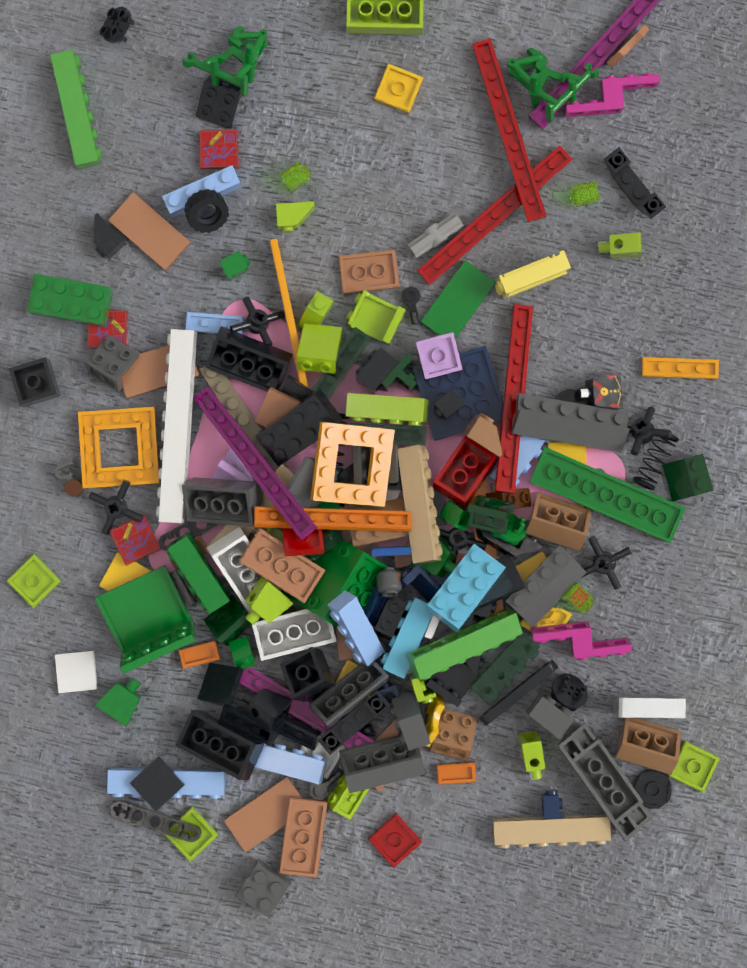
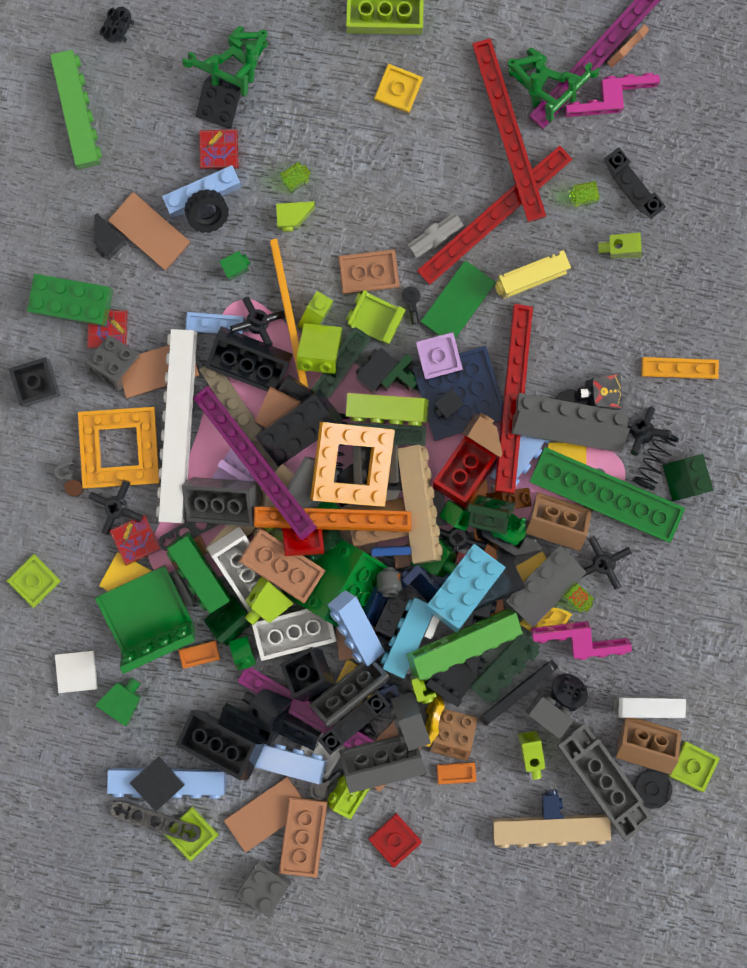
(220, 684): black tile -> none

